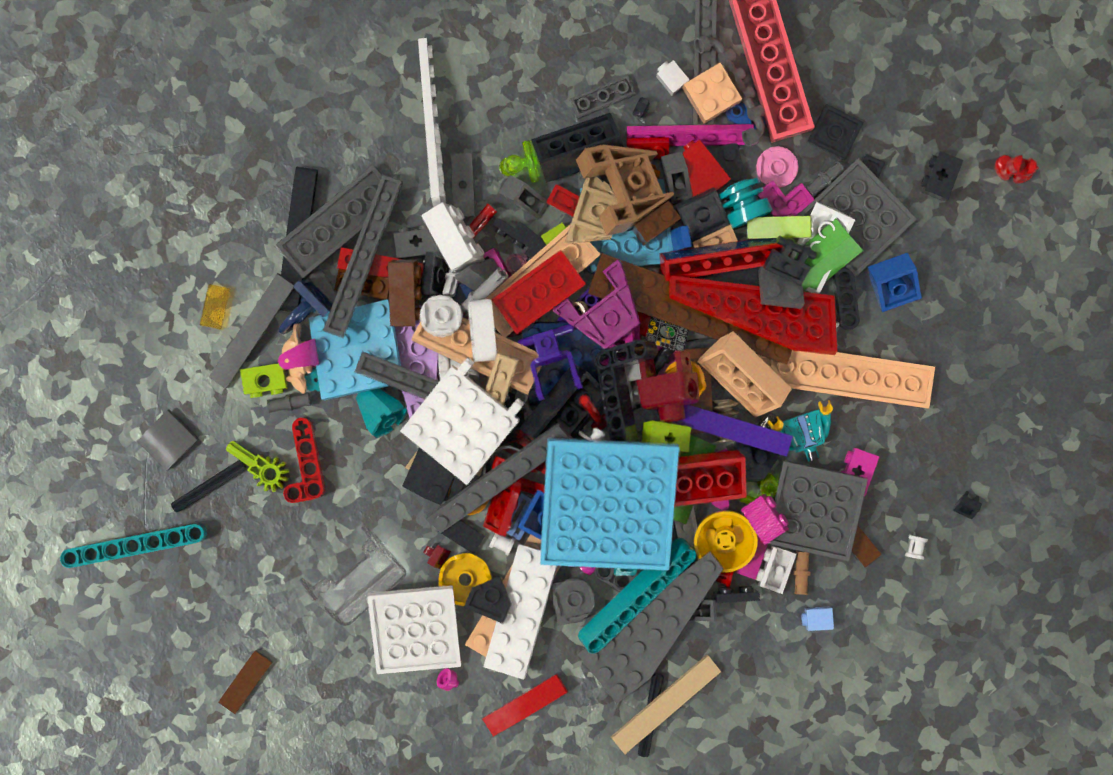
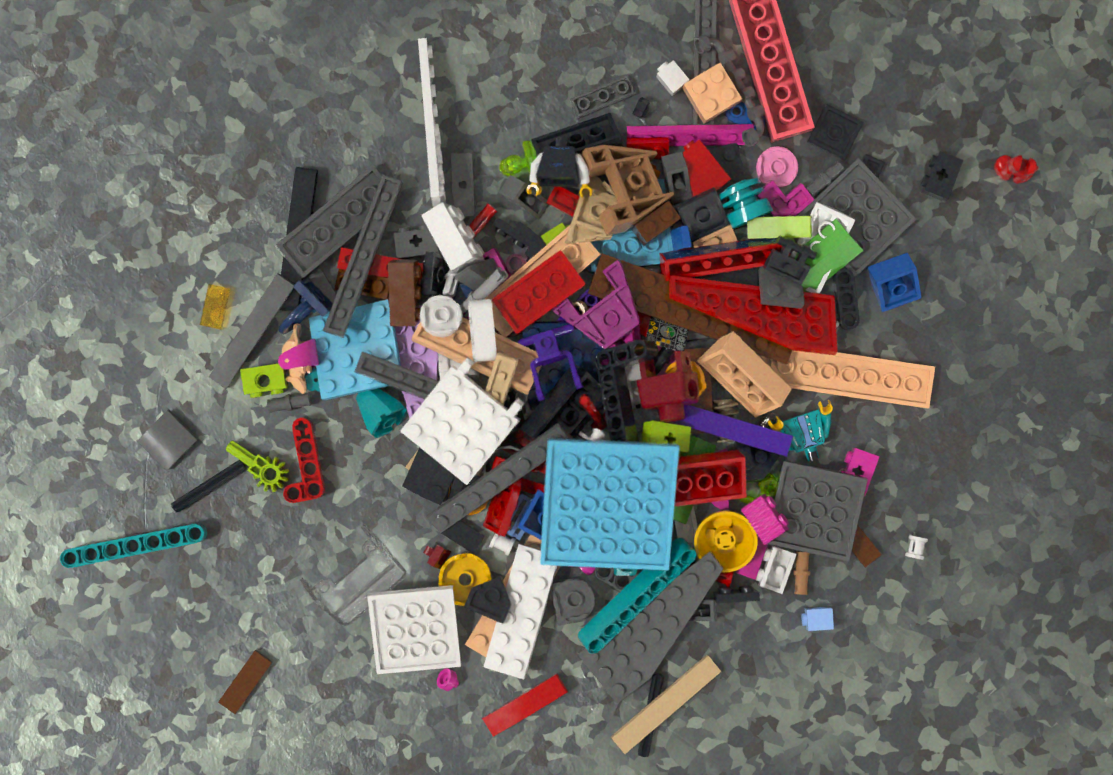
(559, 168): none -> black torso
(967, 506): black tile -> none

